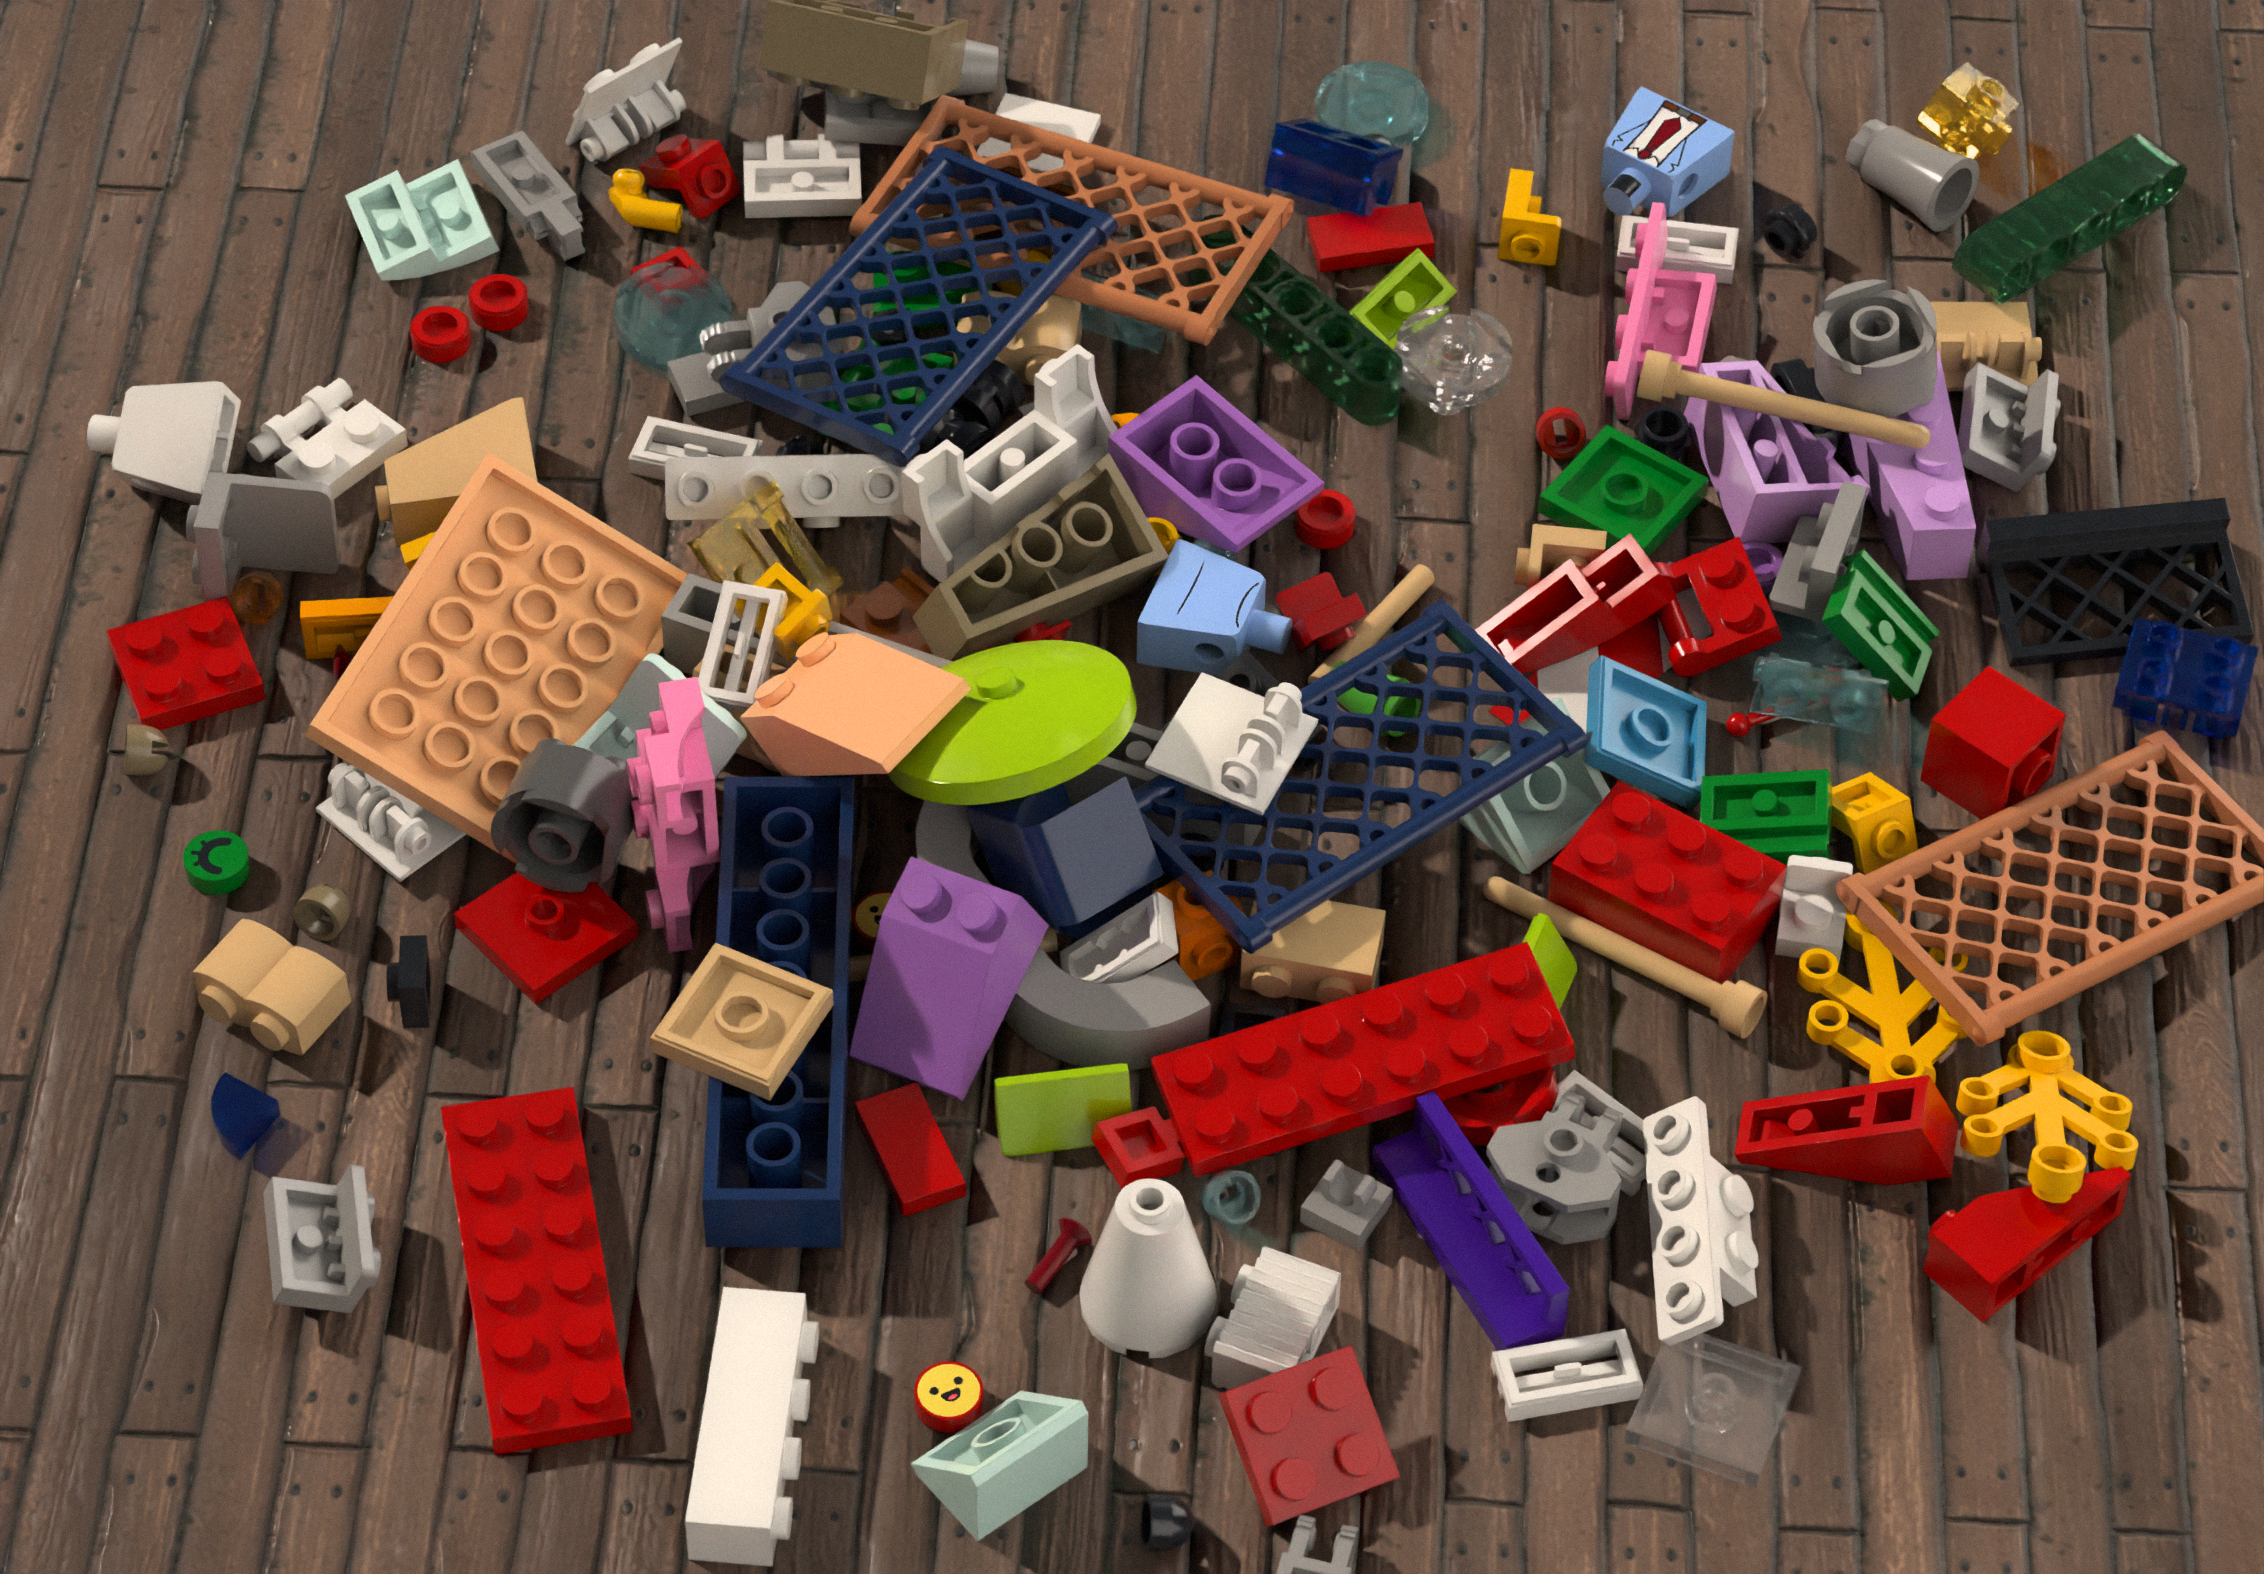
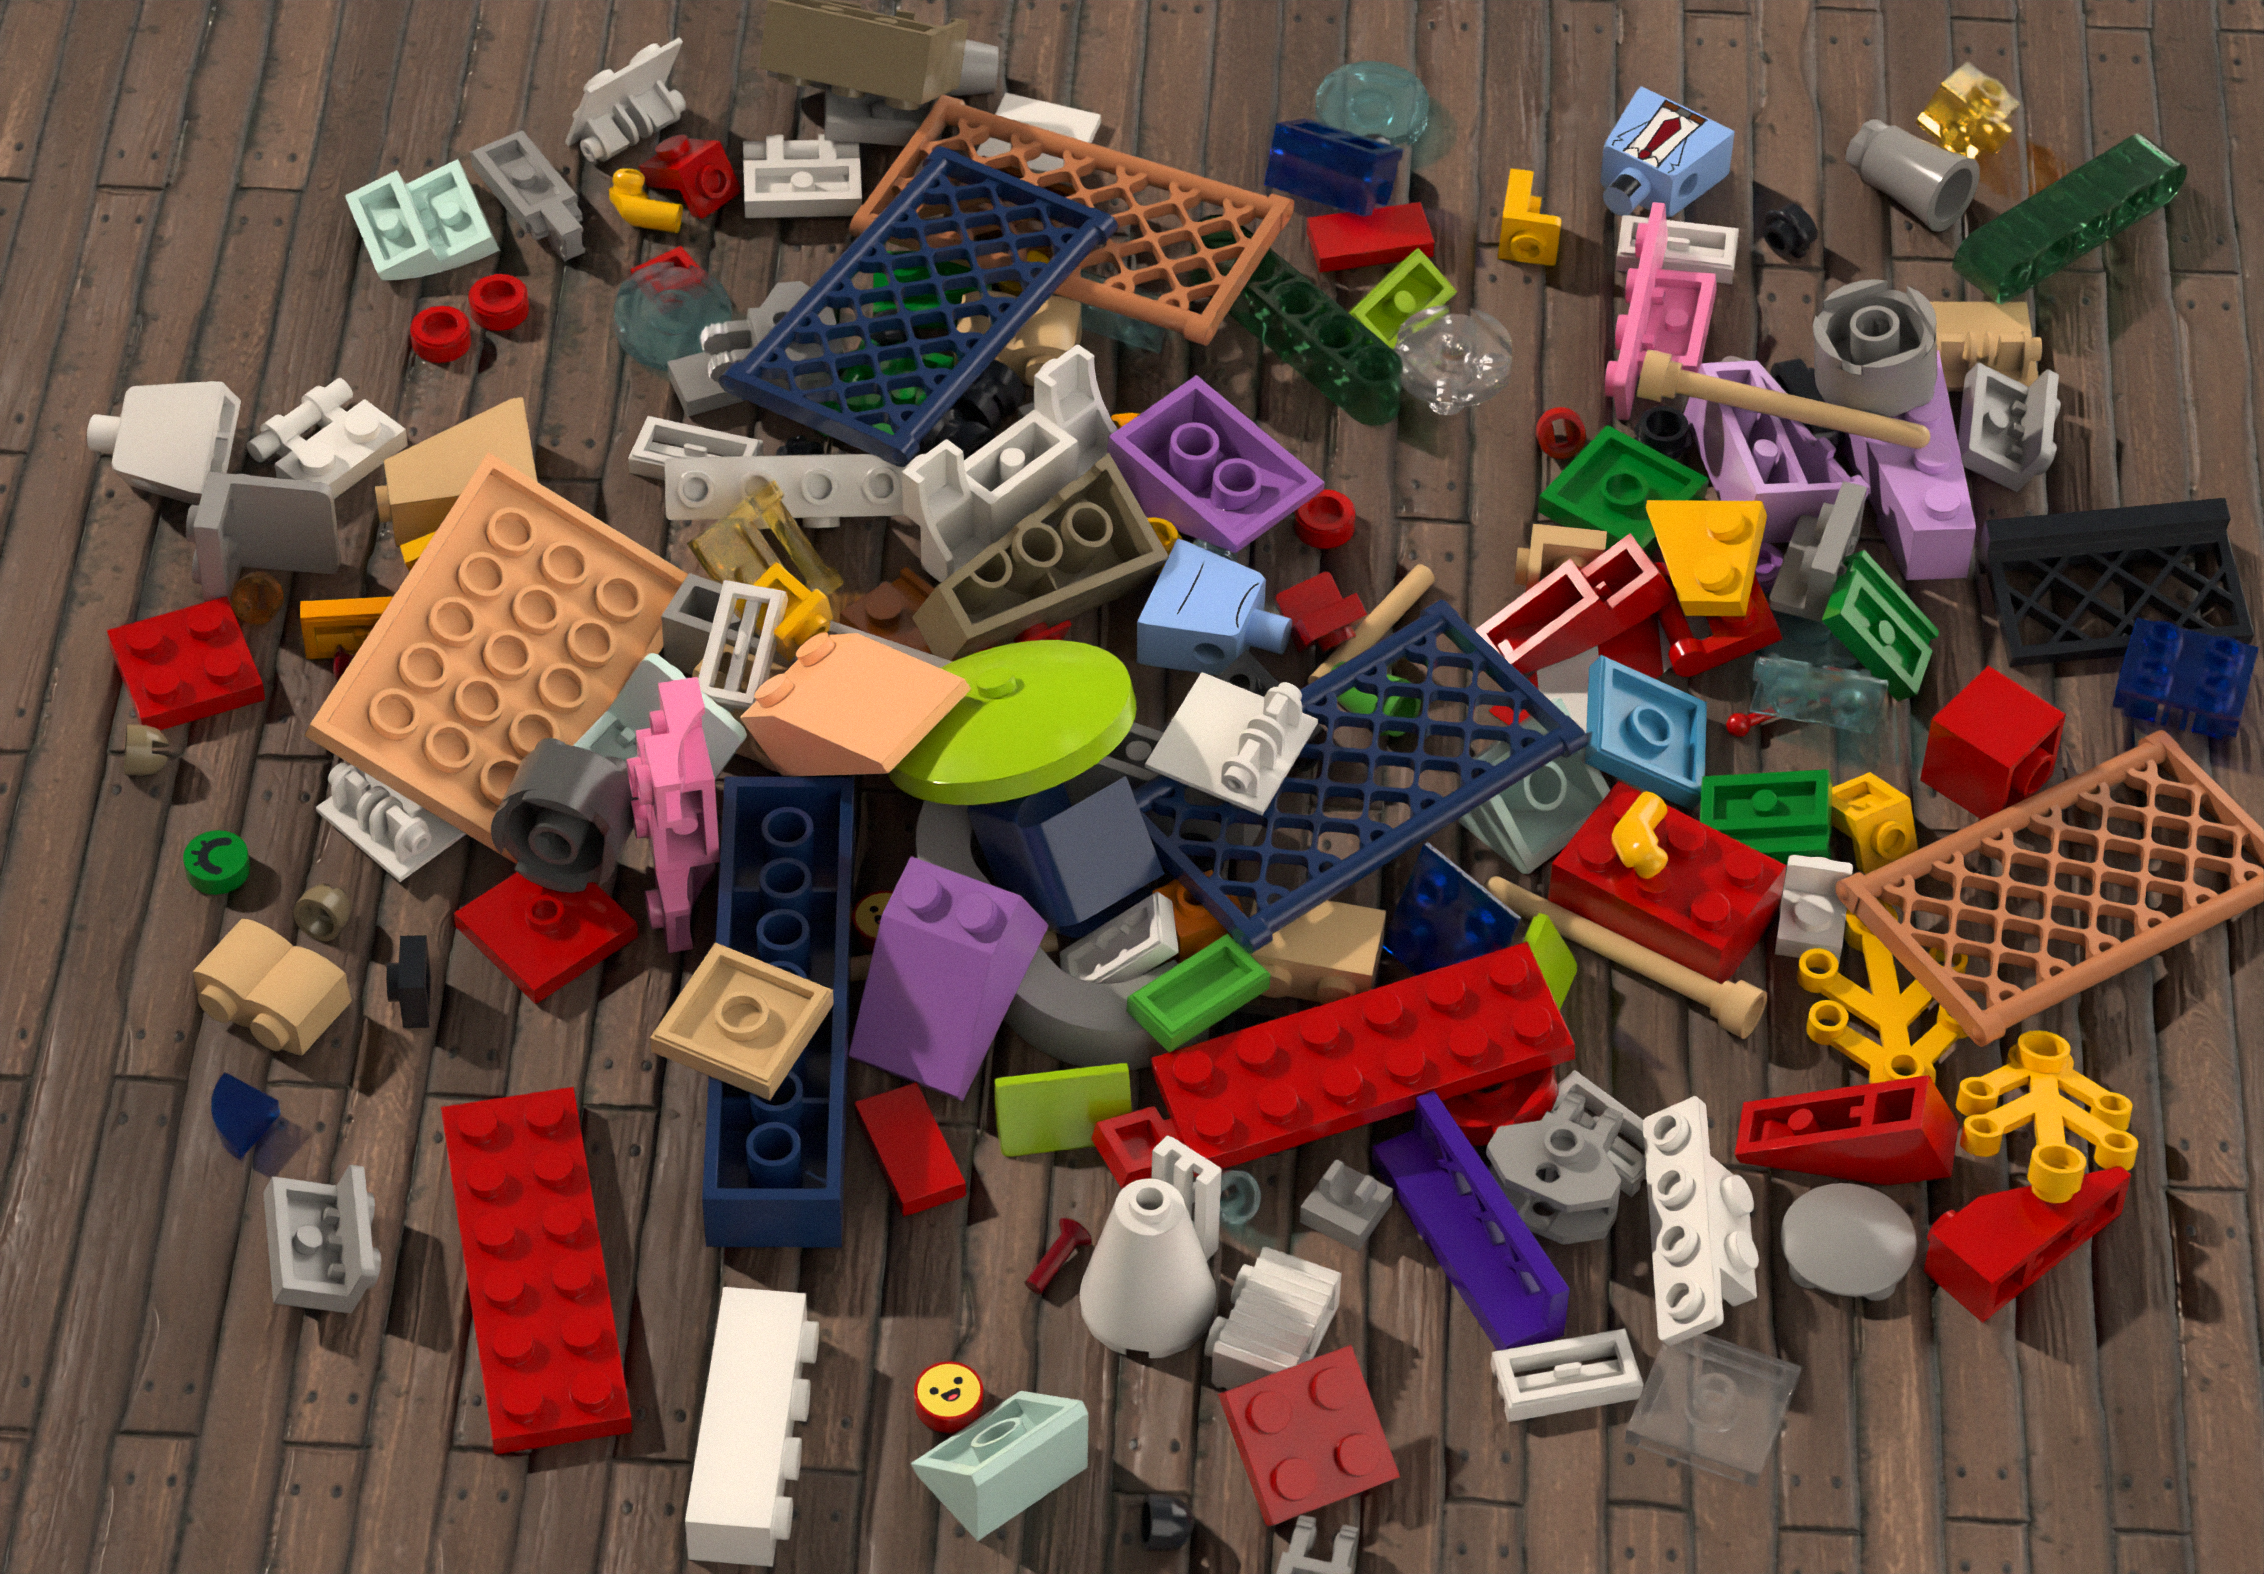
(1175, 1165): none -> white tile
(1198, 992): none -> bright green tile
(1446, 917): none -> clear blue hinge
(1635, 837): none -> yellow arm
(1710, 551): none -> yellow wing
(1848, 1241): none -> light grey dish

